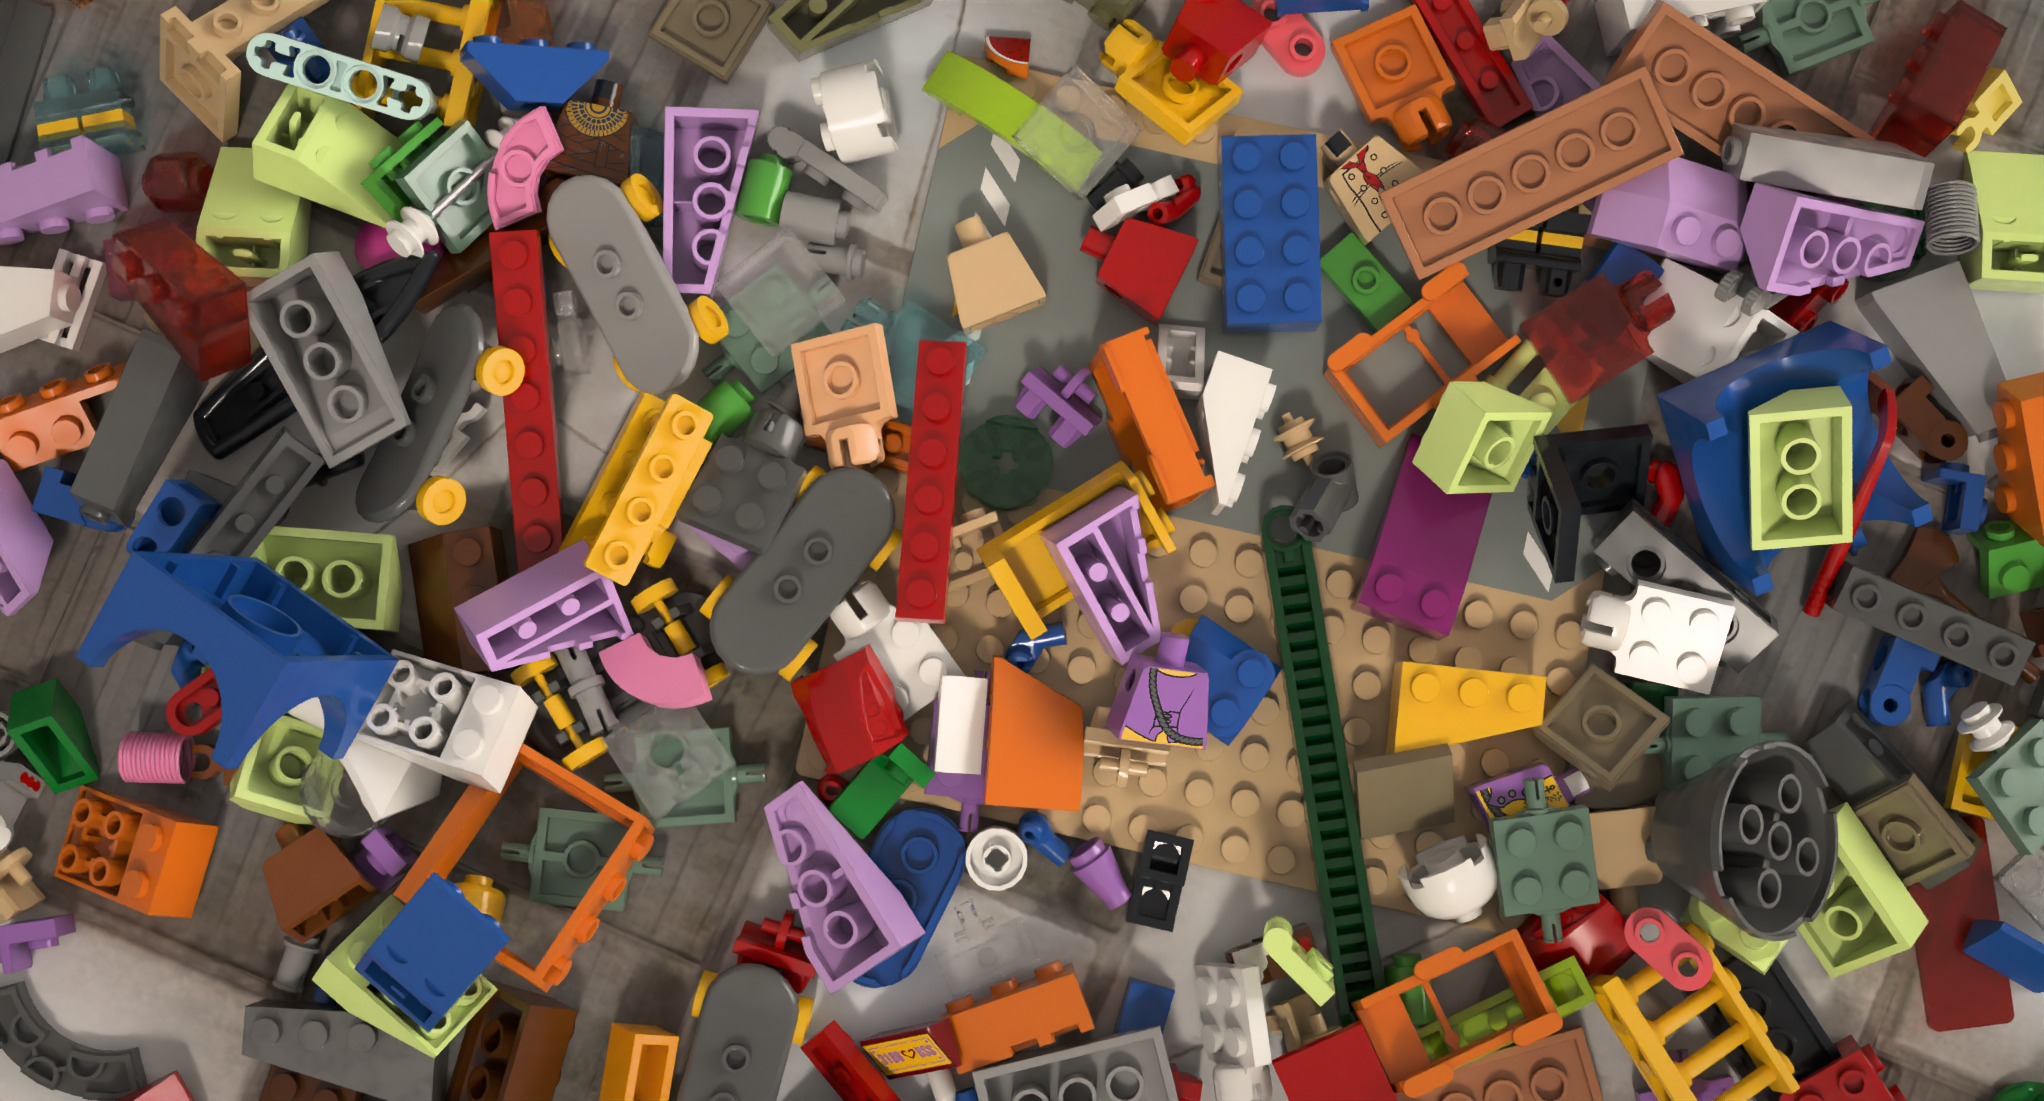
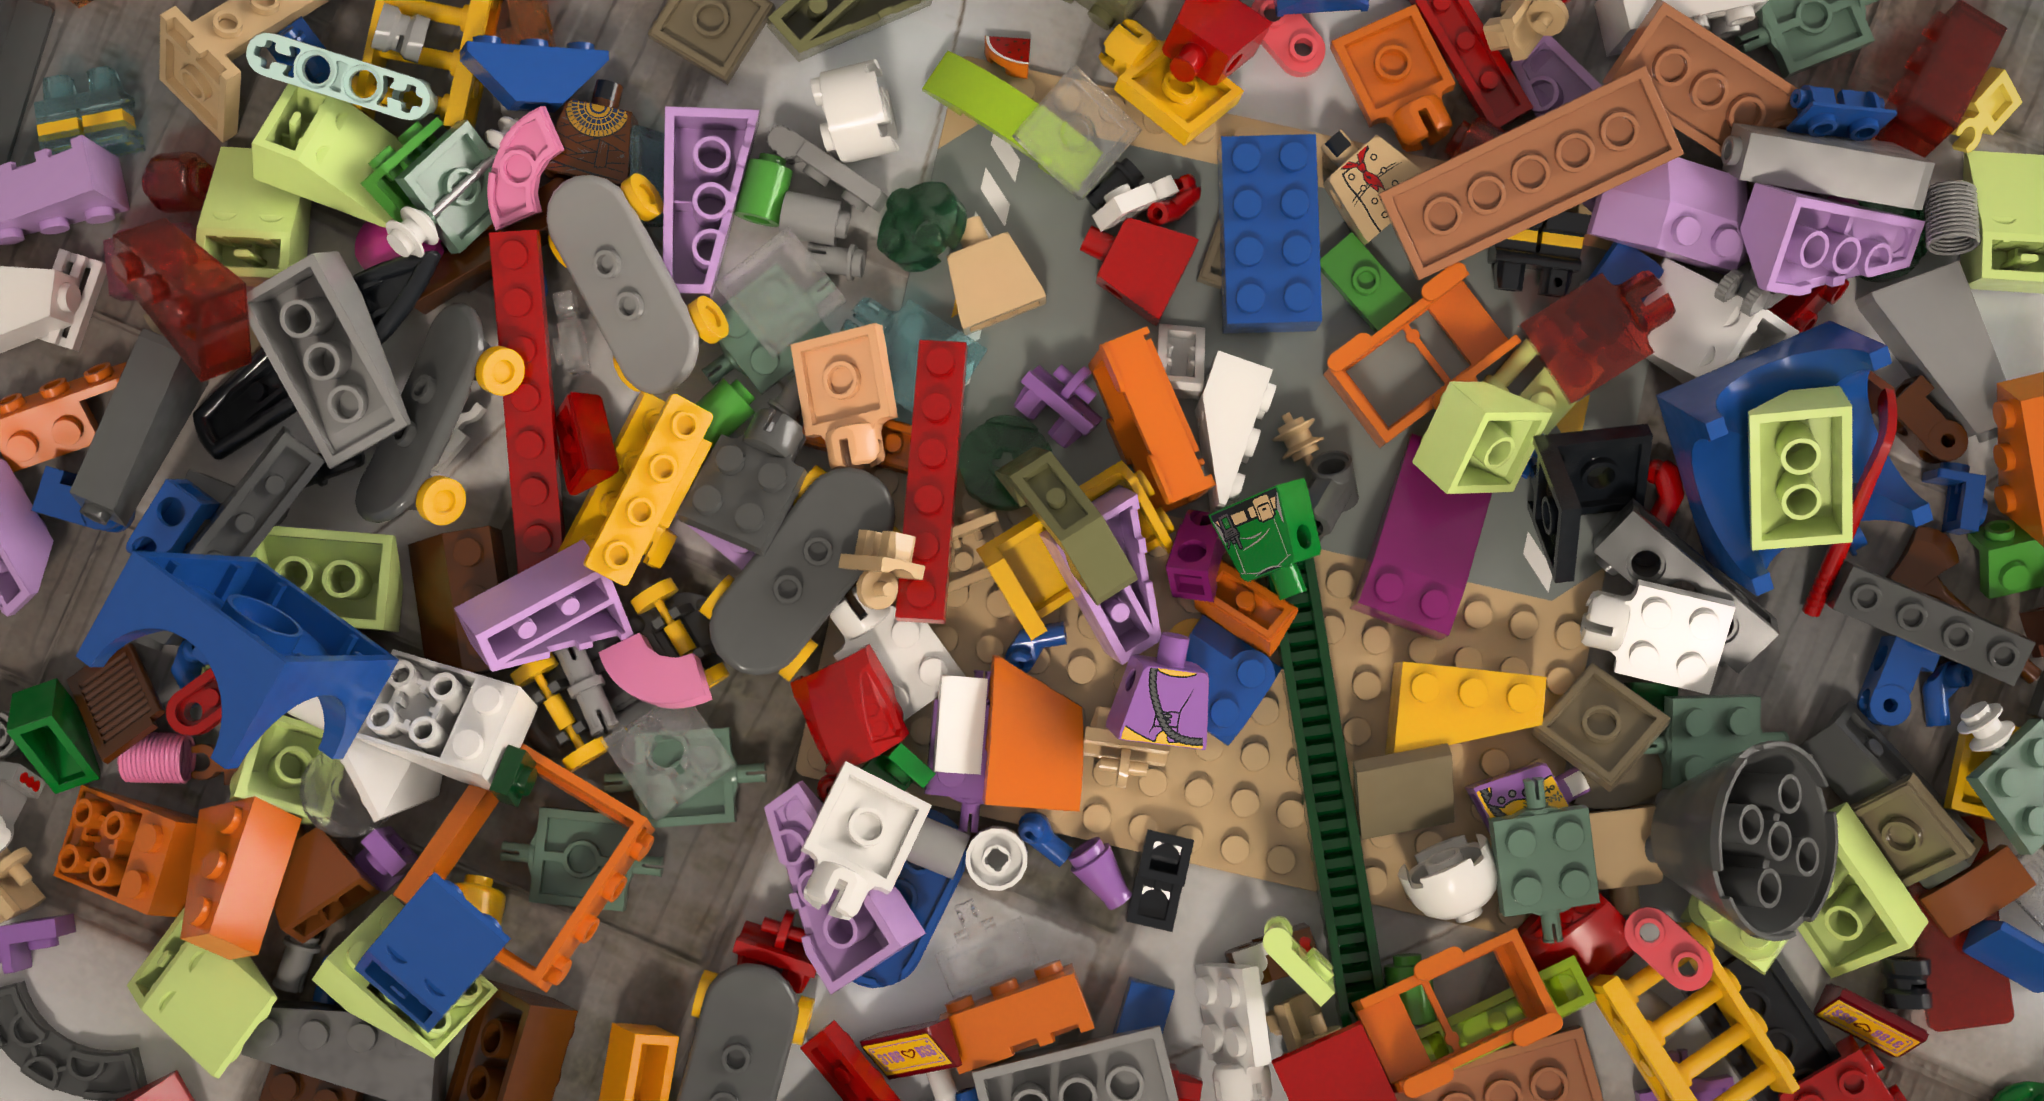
(117, 702): none -> reddish brown window
(202, 998): none -> yellowish green slope
(236, 875): none -> orange wedge
(514, 776): none -> dark green plate
(584, 442): none -> red slope
(860, 840): none -> white plate
(883, 560): none -> tan hips
(907, 212): none -> clear green plate
(938, 848): none -> light grey brick
(1071, 520): none -> olive slope
(1195, 558): none -> magenta leg
(1248, 610): none -> orange slope
(1271, 535): none -> green torso
(1855, 117): none -> blue hinge
(1868, 1021): none -> slope
(1906, 982): none -> black wheel
(1977, 891): none -> dark orange slope

